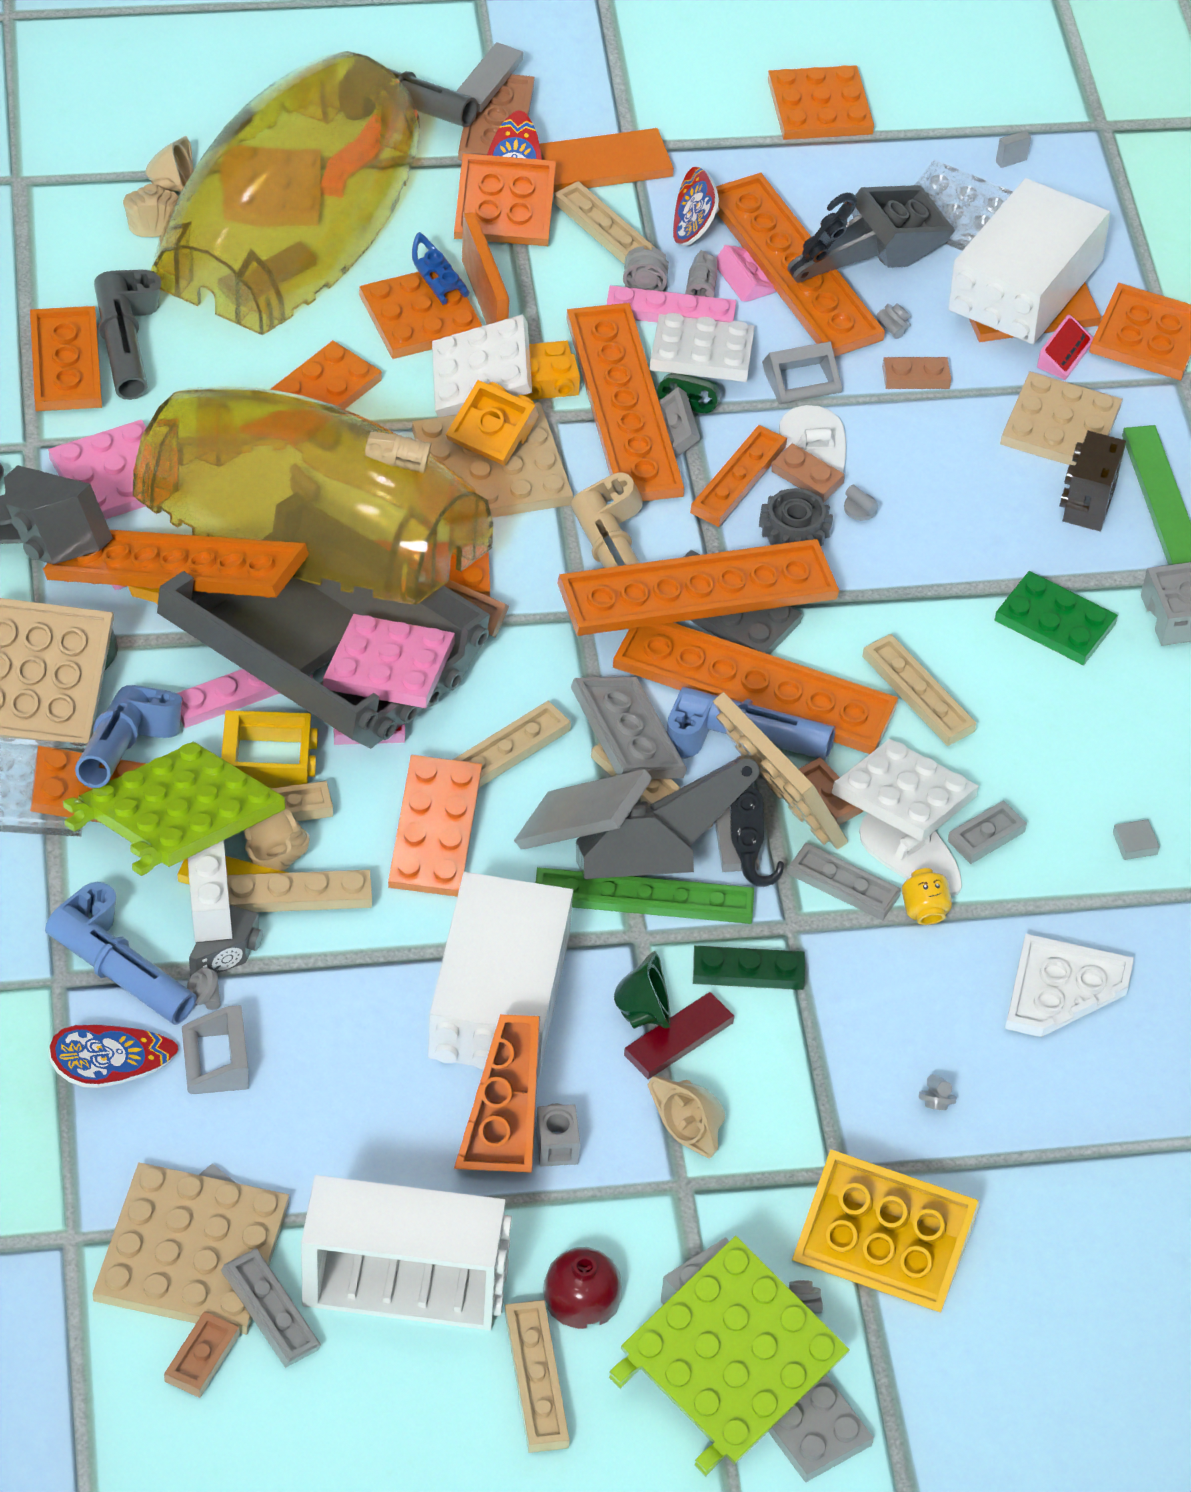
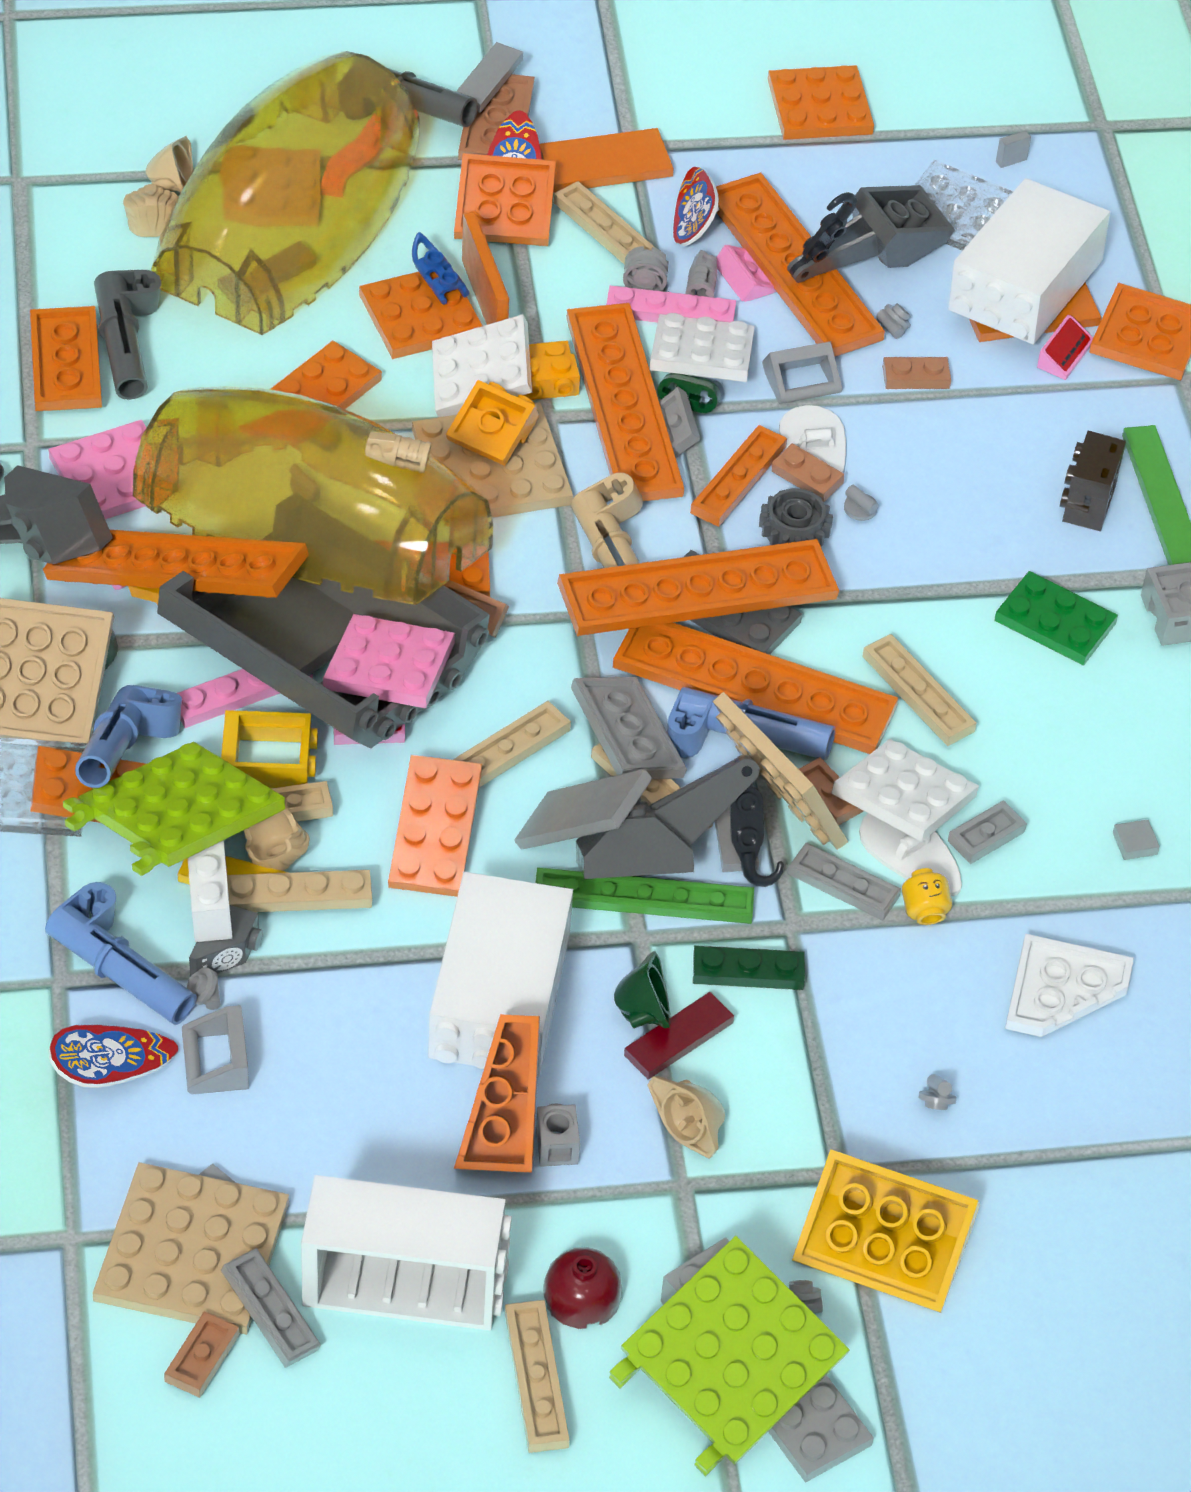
(1057, 415): tan plate -> none

